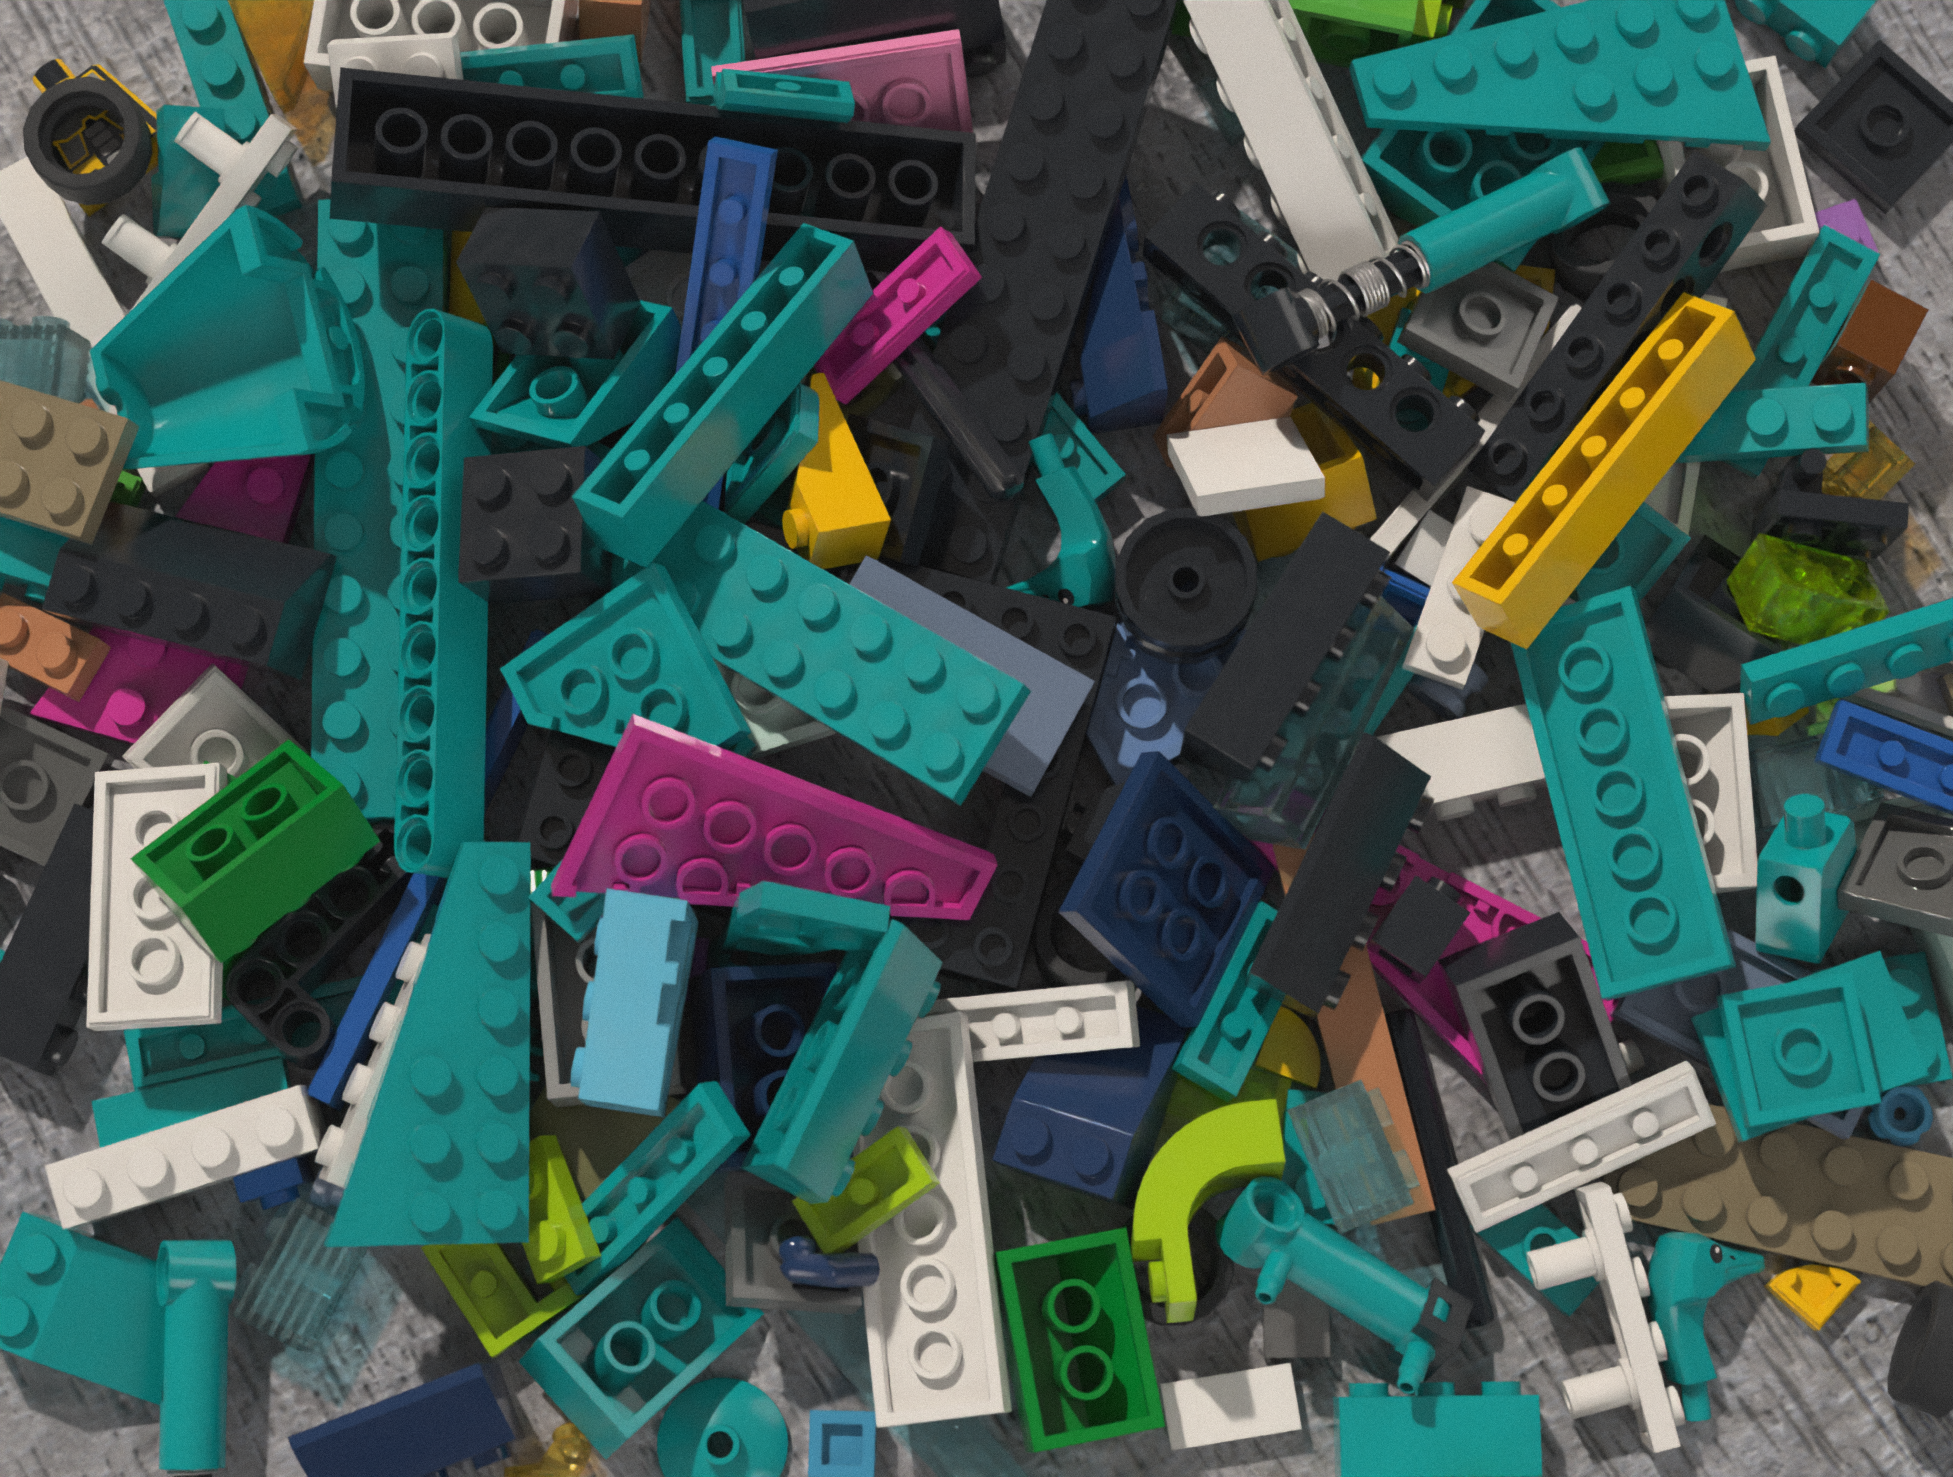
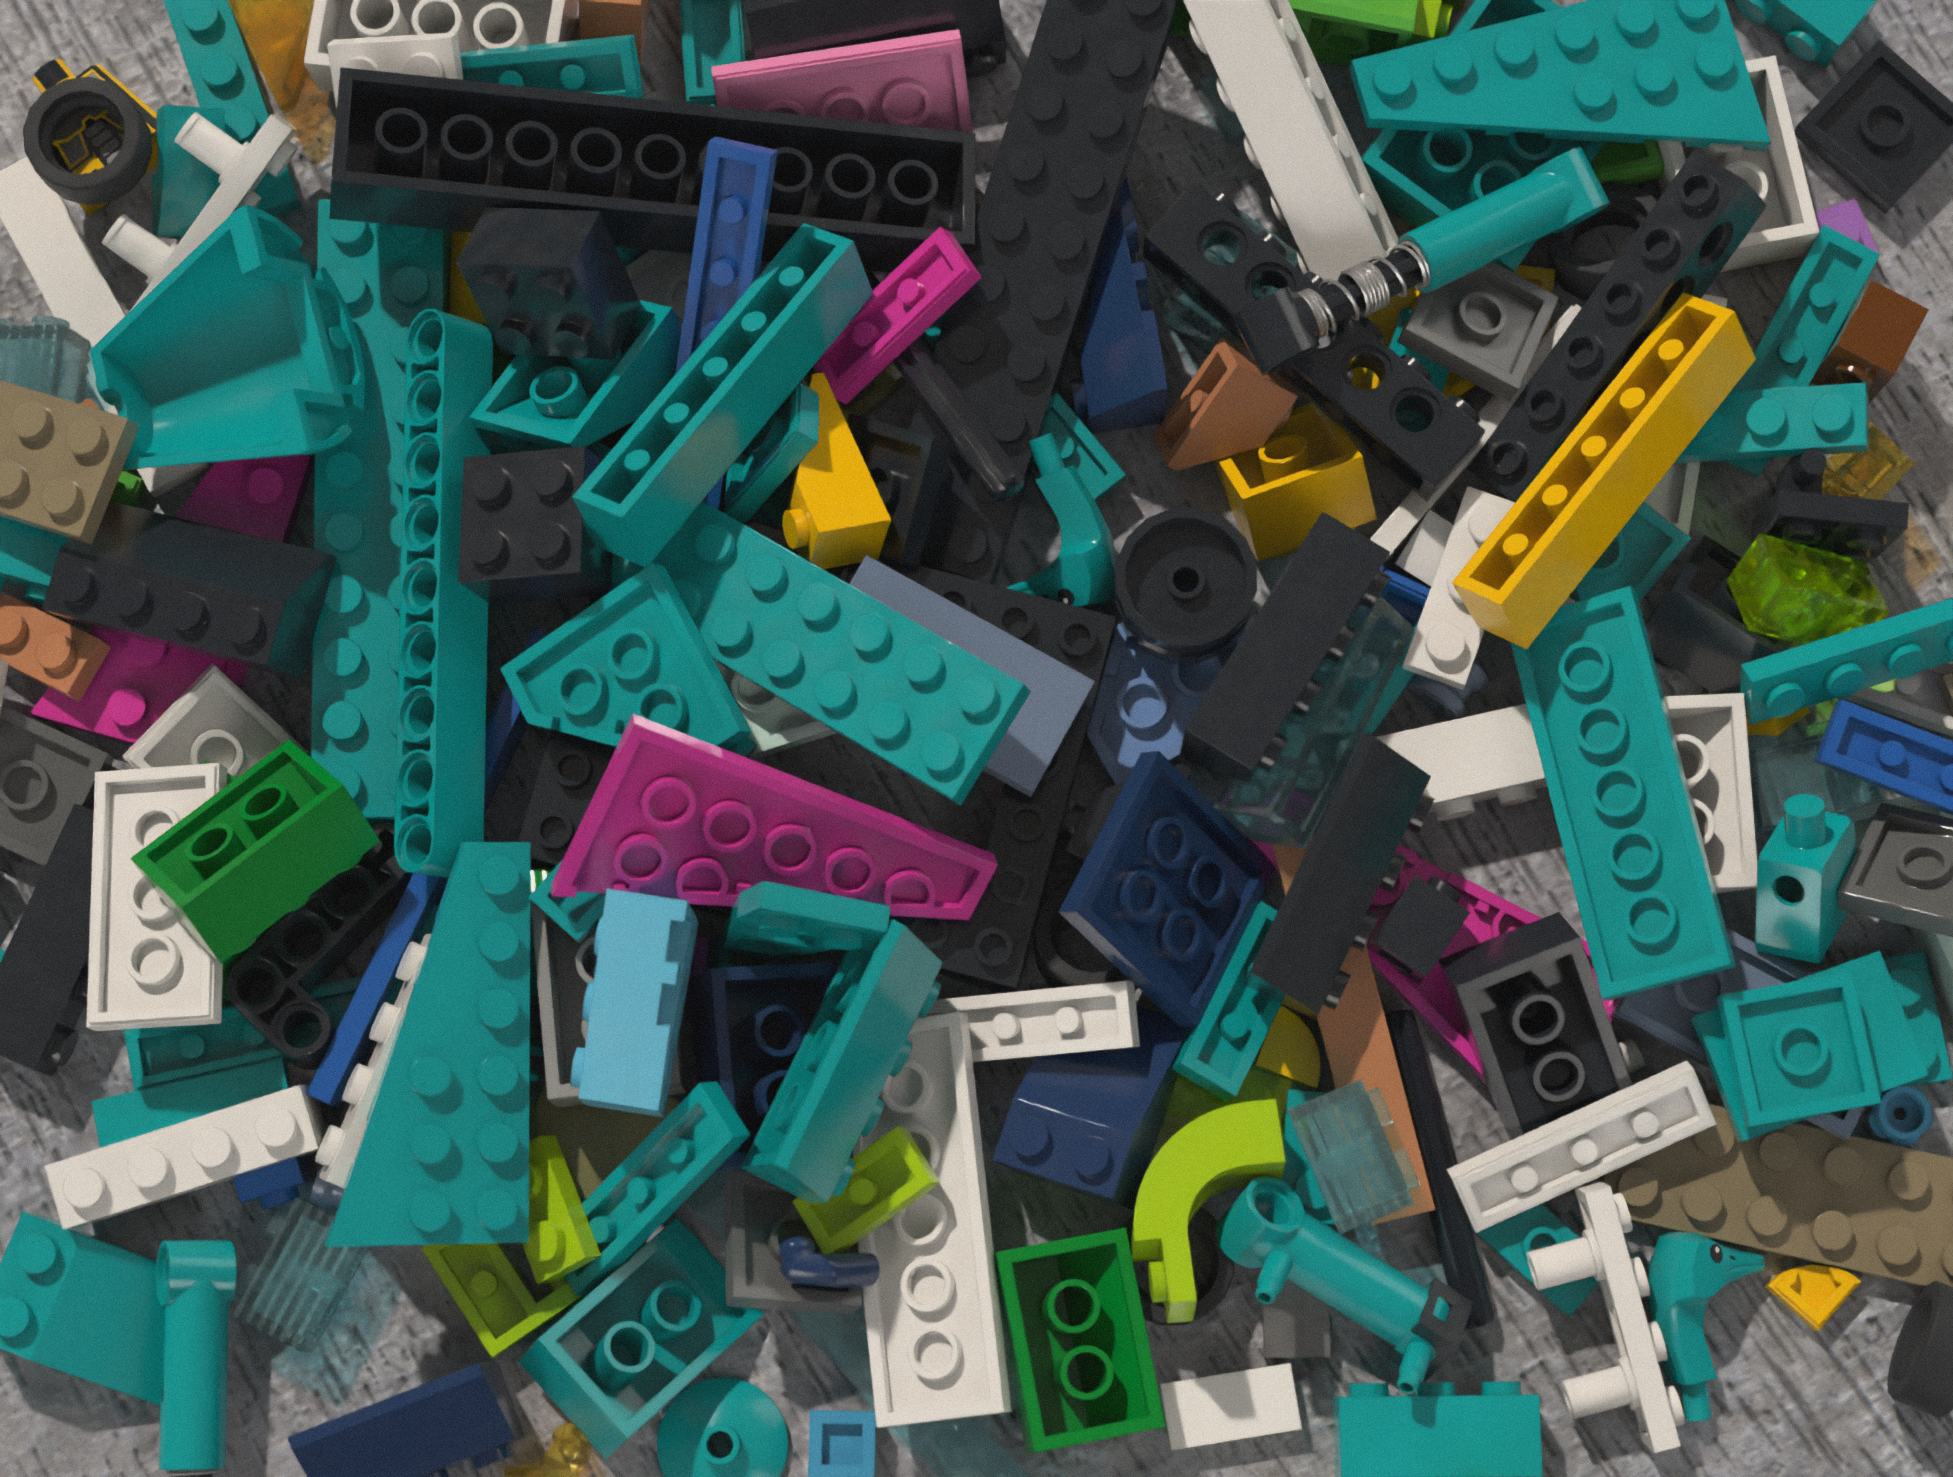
(783, 95): teal slope -> none
(1245, 466): white tile -> none

